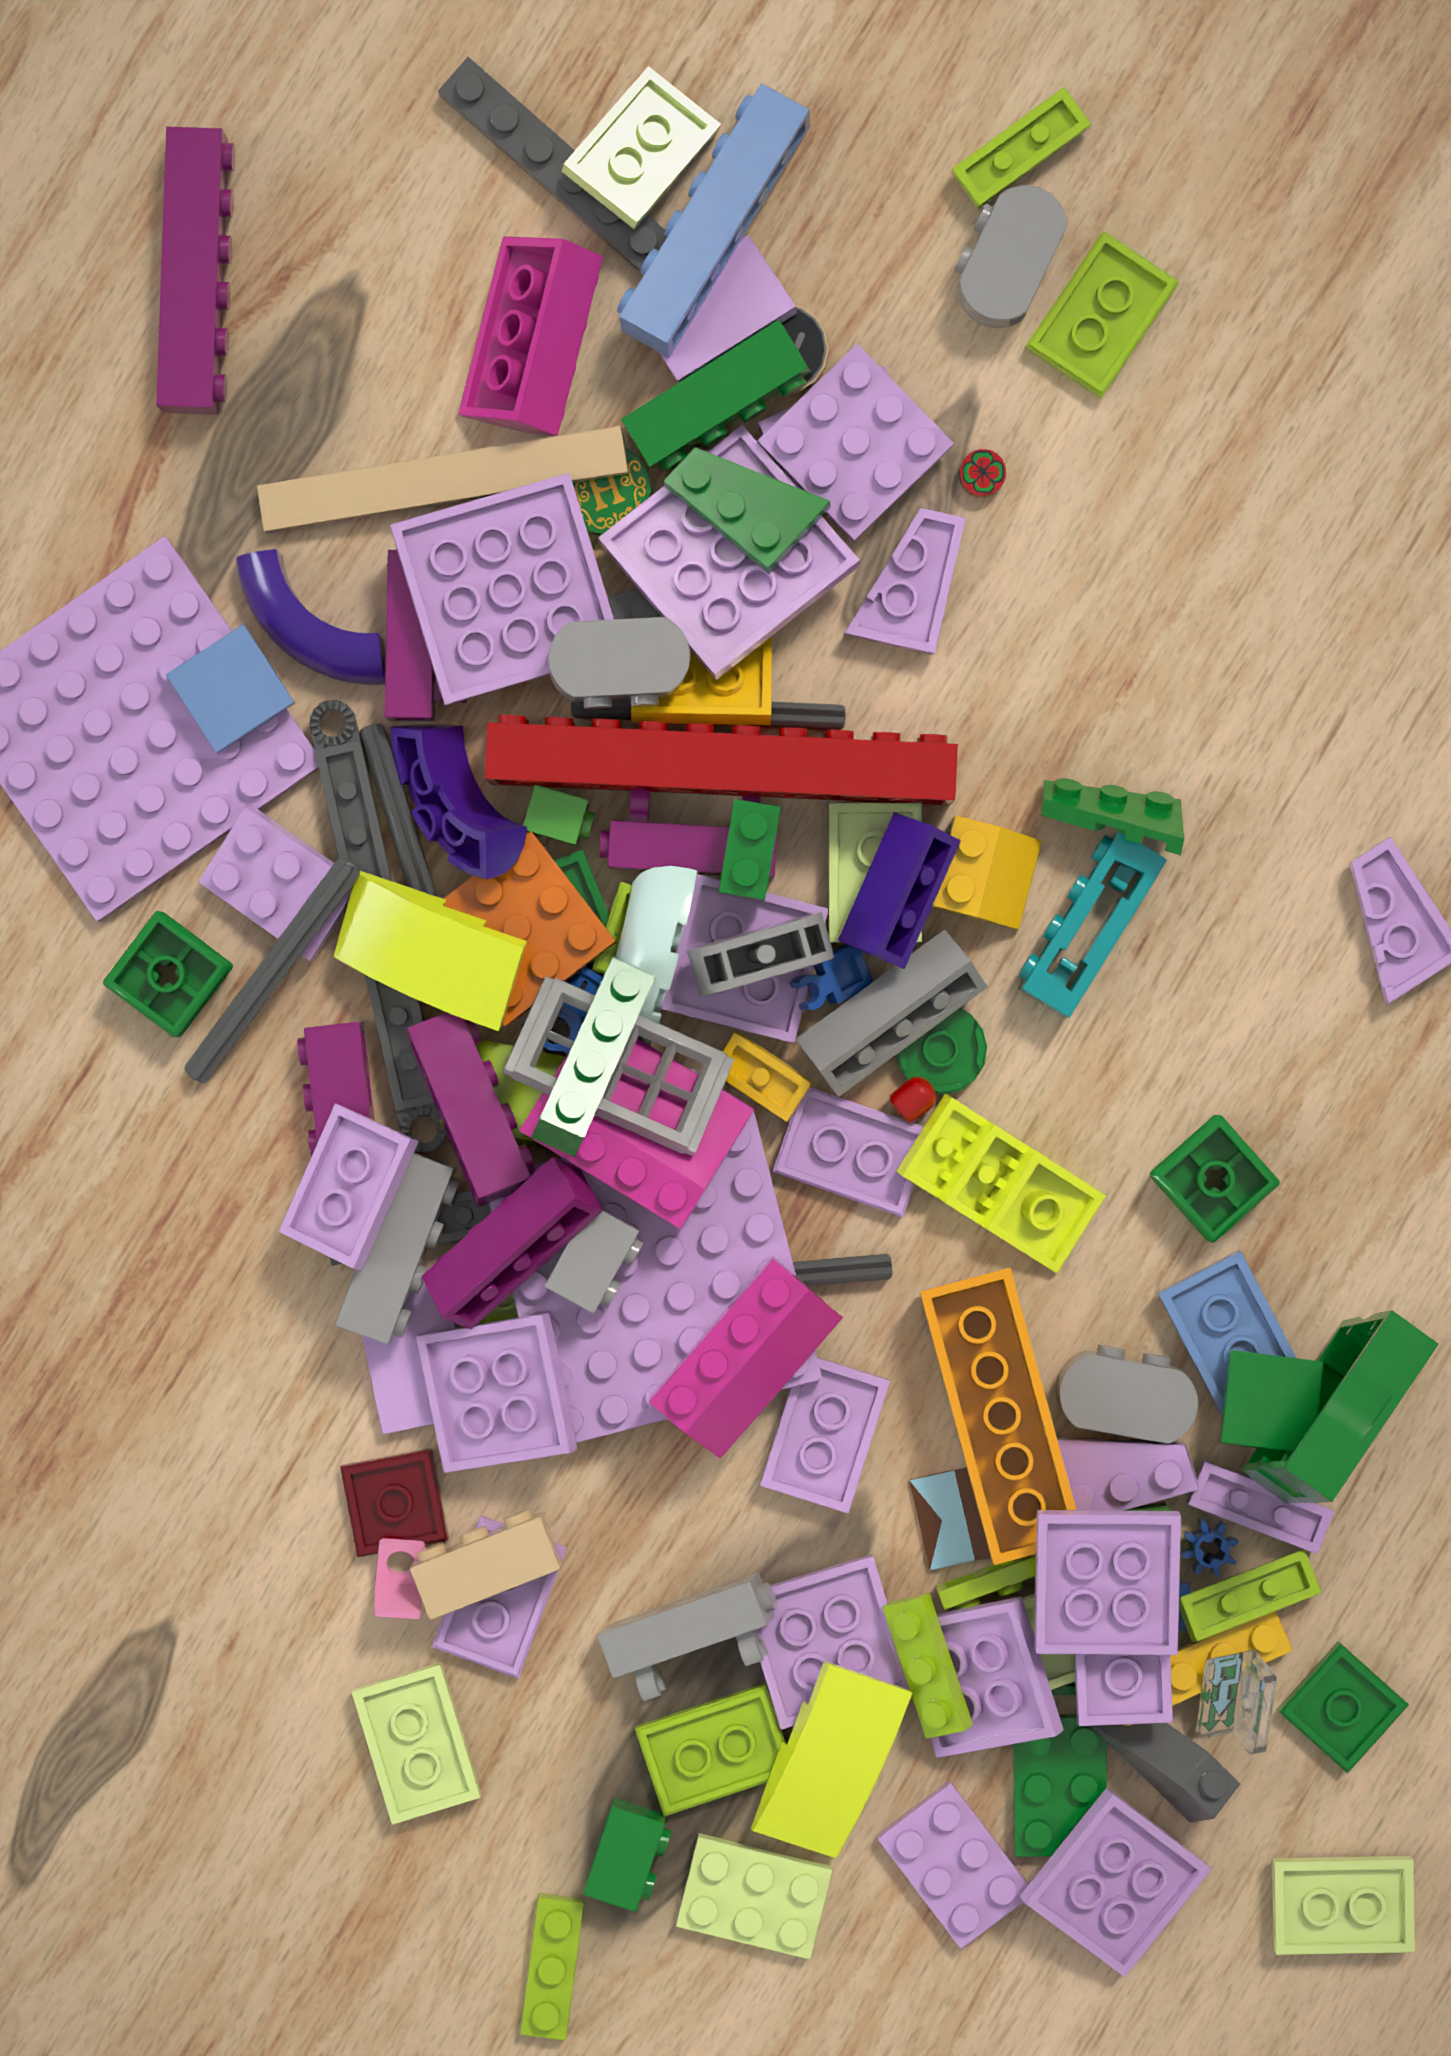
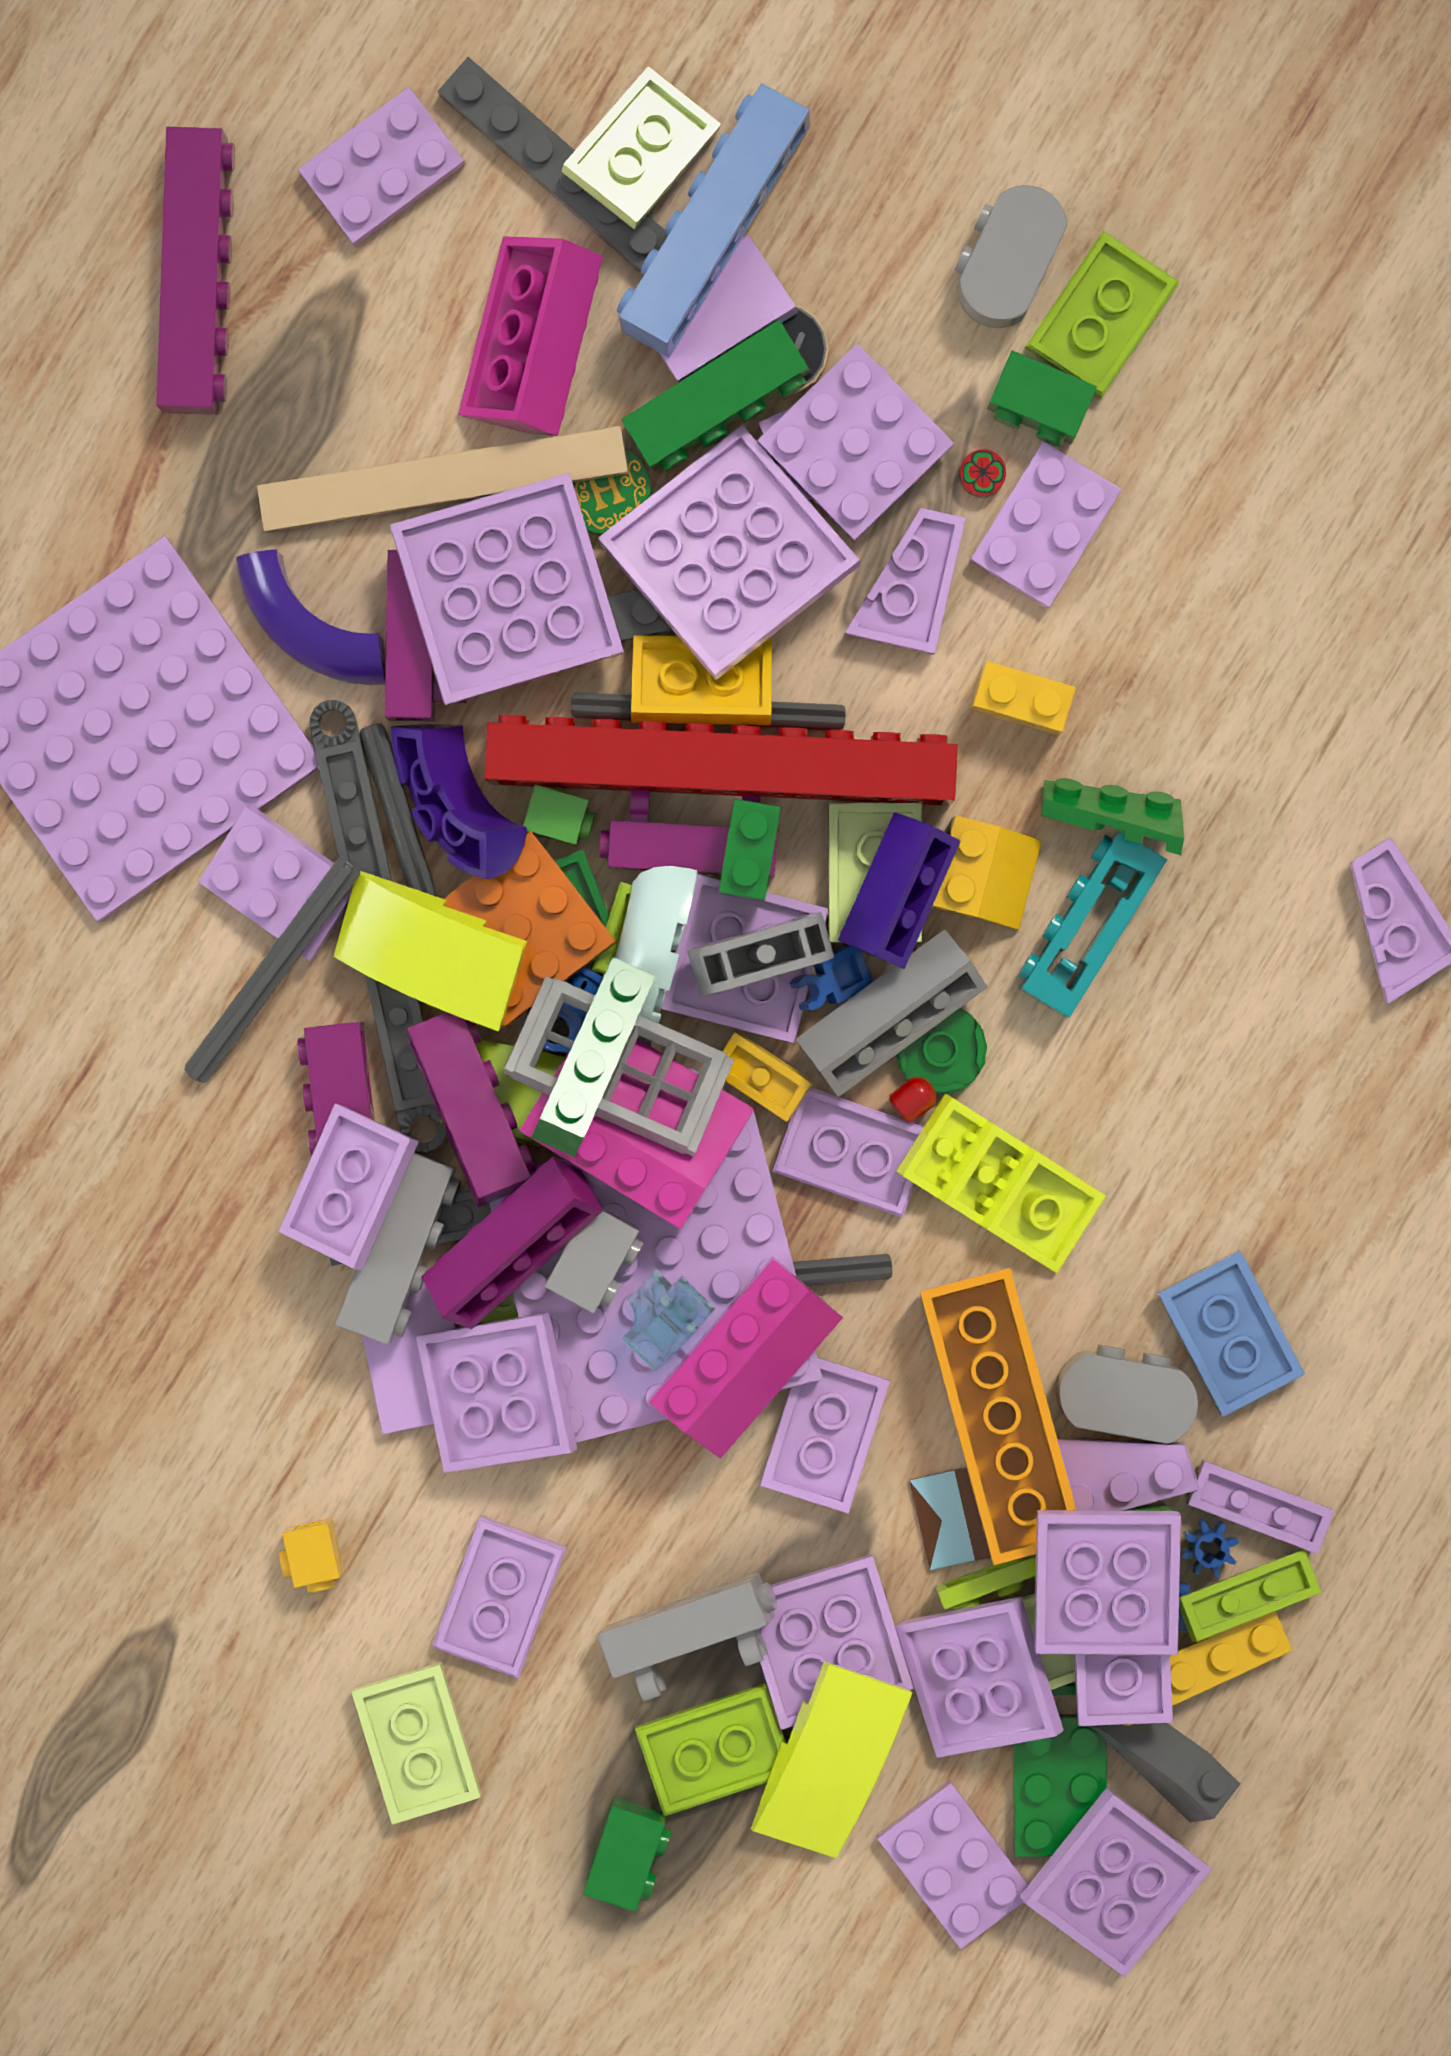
(137, 976): green brick -> none
(230, 689): medium blue tile -> none
(311, 1555): none -> yellow brick
(381, 166): none -> lavender plate
(394, 1500): dark red tile -> none
(396, 1591): bright pink bracket -> none
(485, 1563): tan brick -> none
(552, 1966): lime plate -> none
(618, 661): light grey brick -> none
(664, 1317): none -> clear light blue brick
(745, 506): wing -> none
(754, 1896): yellowish green plate -> none
(927, 1665): lime plate -> none
(1021, 148): lime plate -> none
(1022, 698): none -> yellow brick
(1041, 399): none -> green brick
(1045, 525): none -> lavender plate
(1237, 1699): clear panel -> none
(1245, 1178): green brick -> none
(1269, 1400): green tile -> none
(1342, 1707): green tile -> none
(1343, 1905): yellowish green plate -> none
(1363, 1380): green tile -> none

